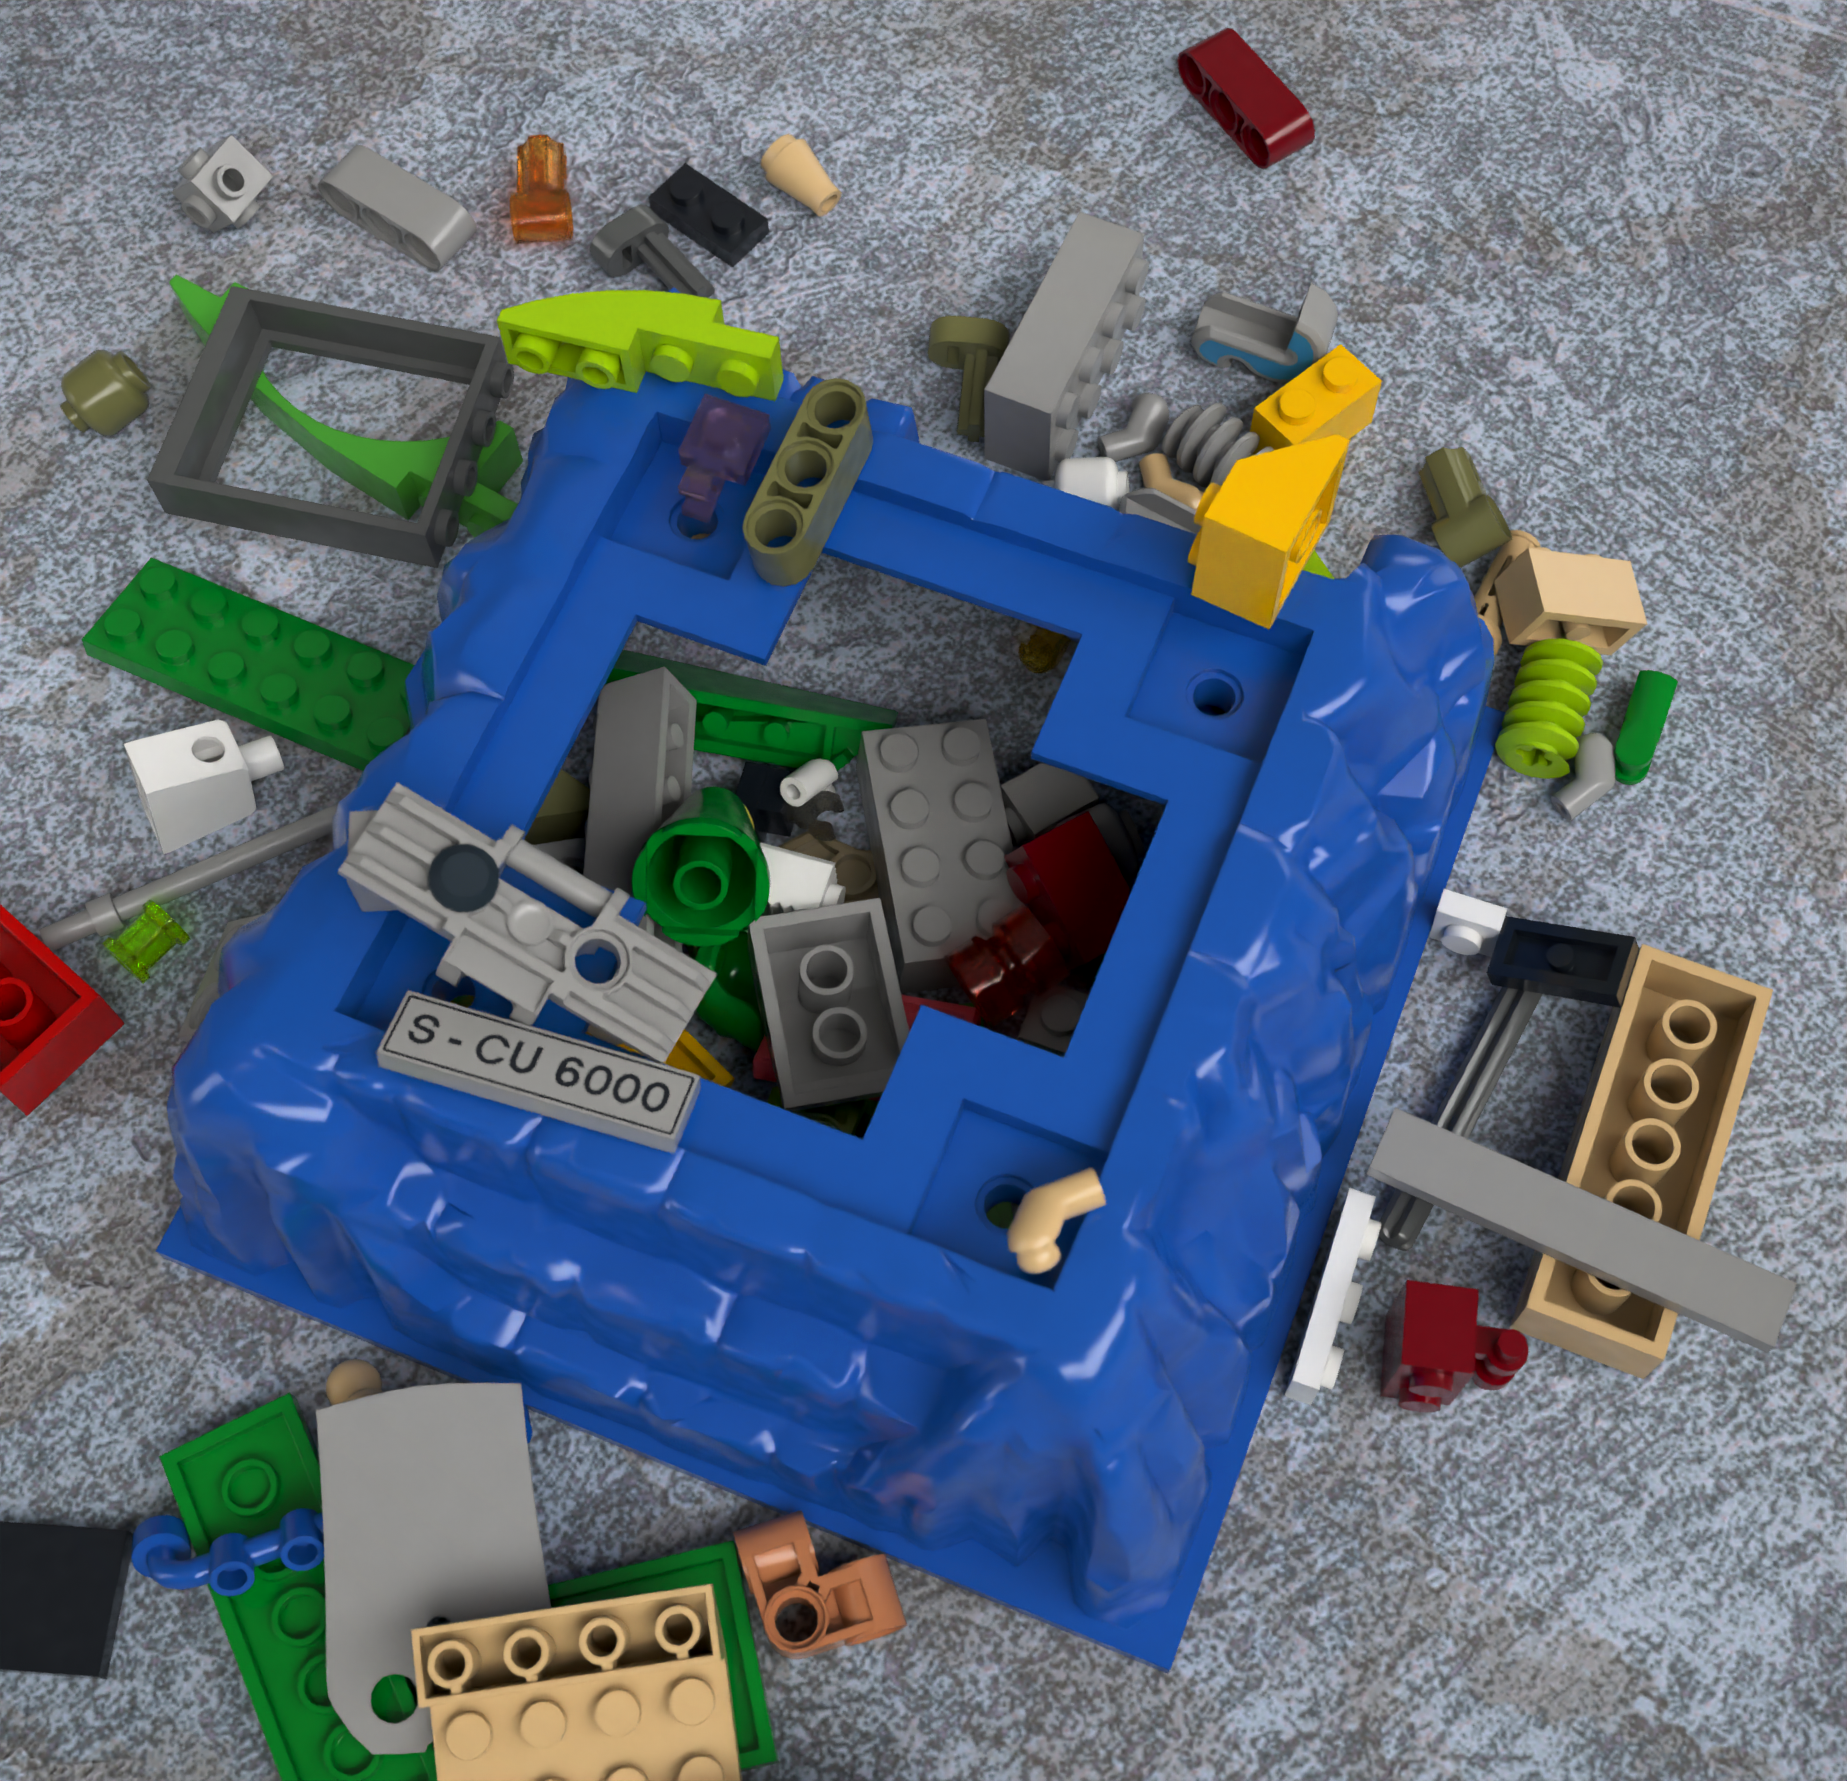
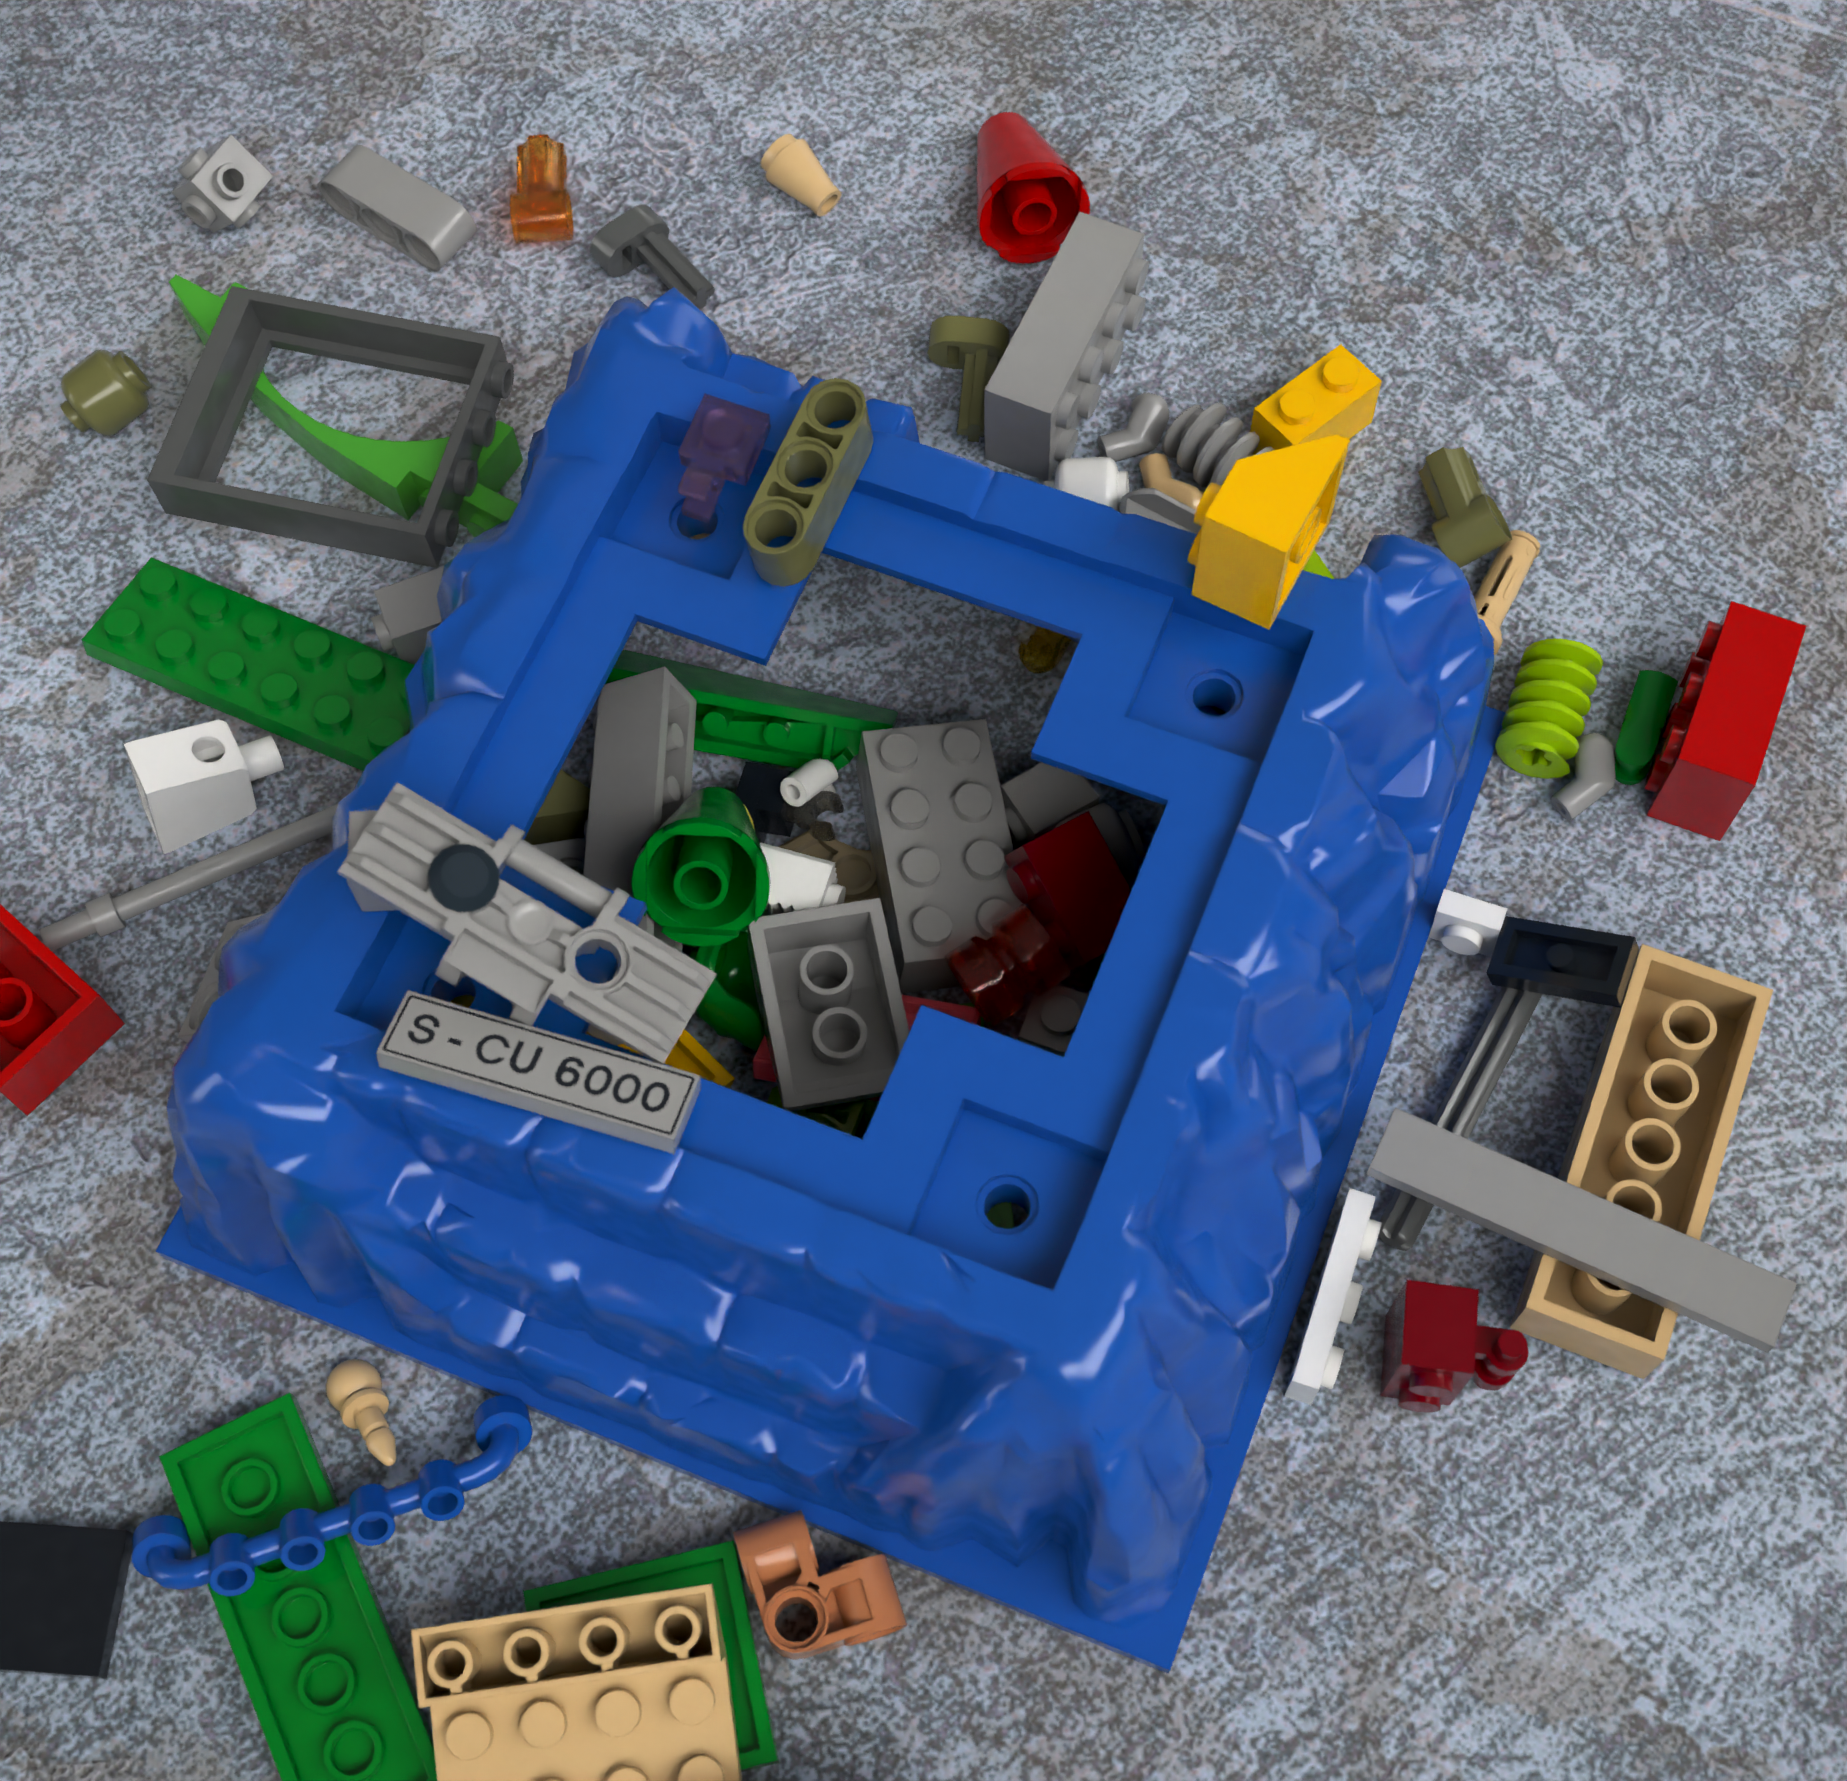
(146, 941): clear neon green bush -> none
(408, 613): none -> light grey brick
(420, 1523): light grey piece -> none
(622, 334): lime slope -> none
(709, 215): black plate -> none
(1024, 191): none -> red cone
(1042, 1216): tan arm -> none
(1246, 98): dark red beam -> none
(1264, 338): light grey animal -> none
(1570, 599): tan brick -> none
(1723, 720): none -> red brick

